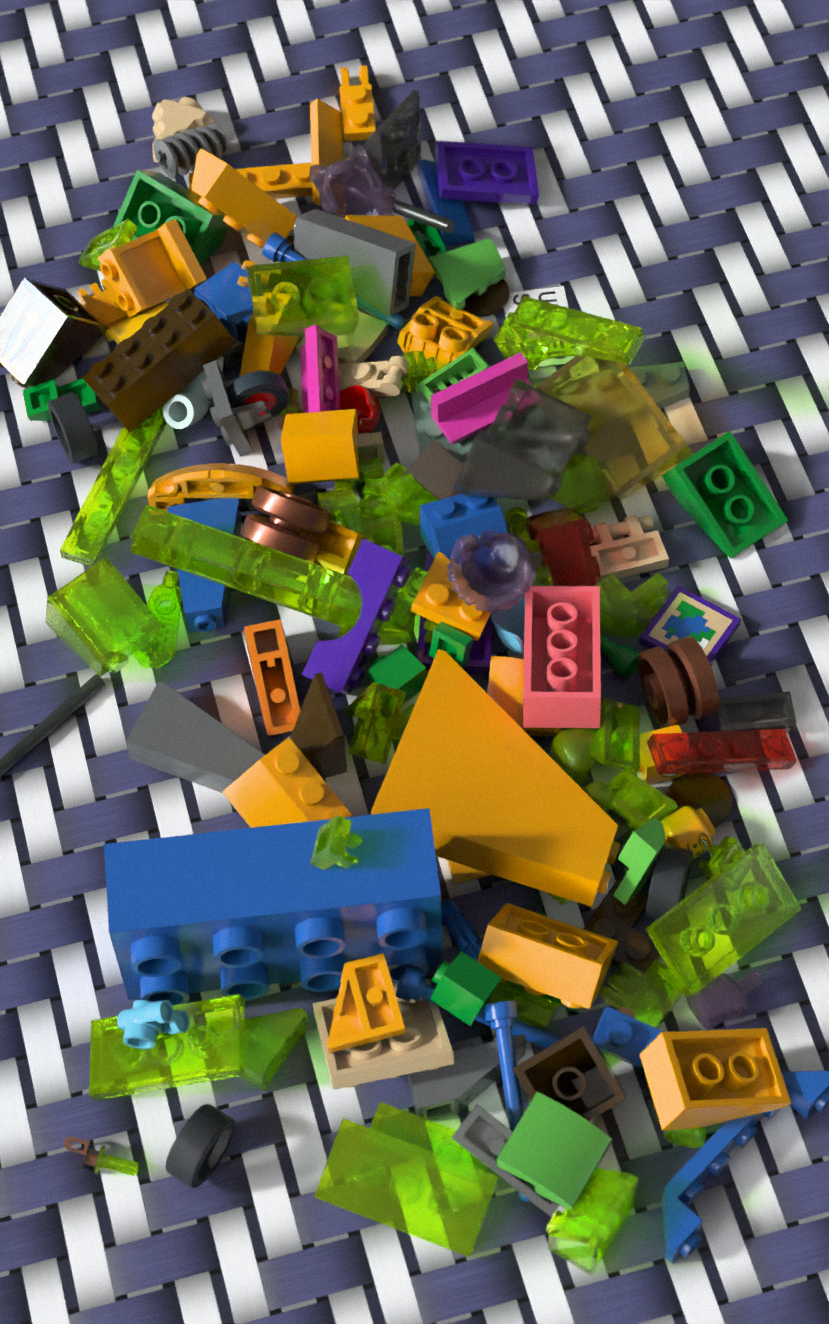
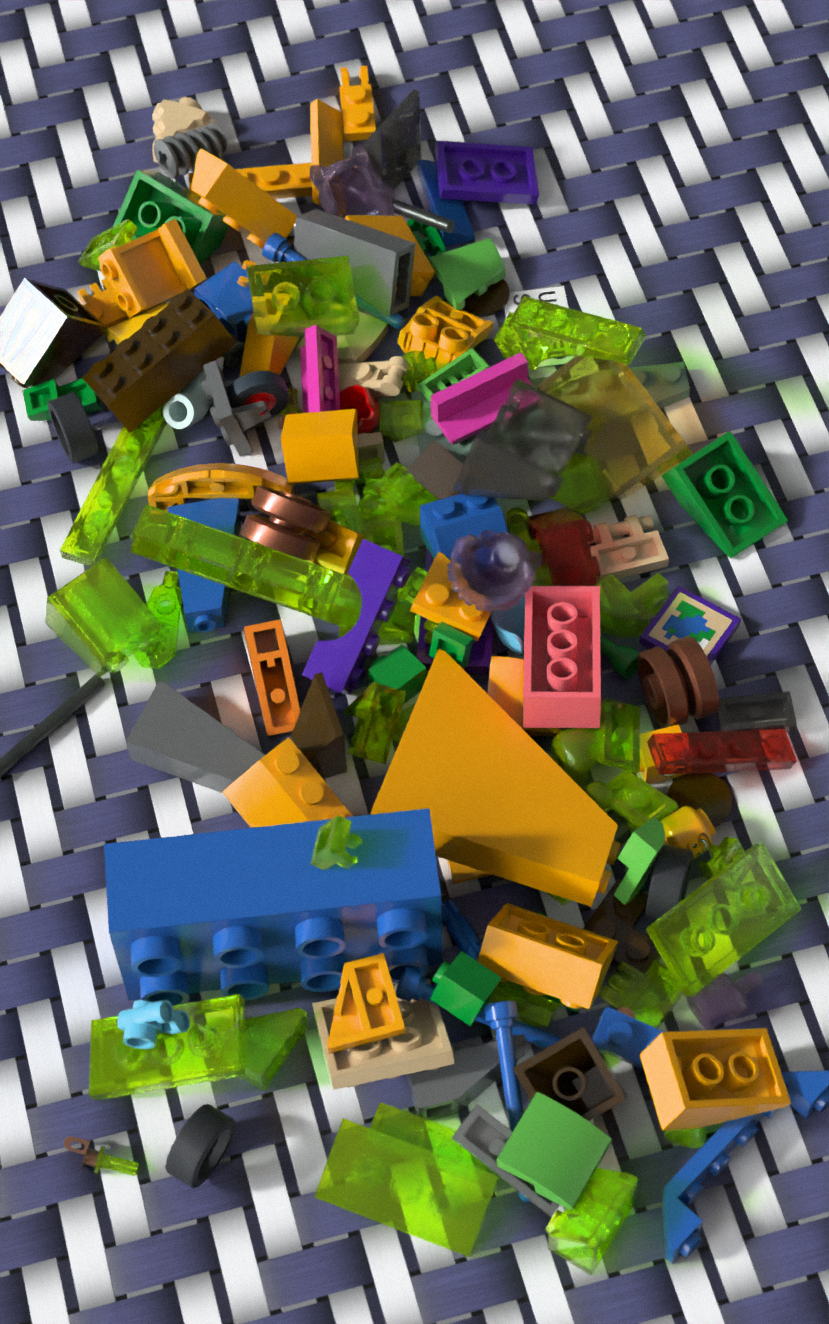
(401, 419): none -> clear neon green slope

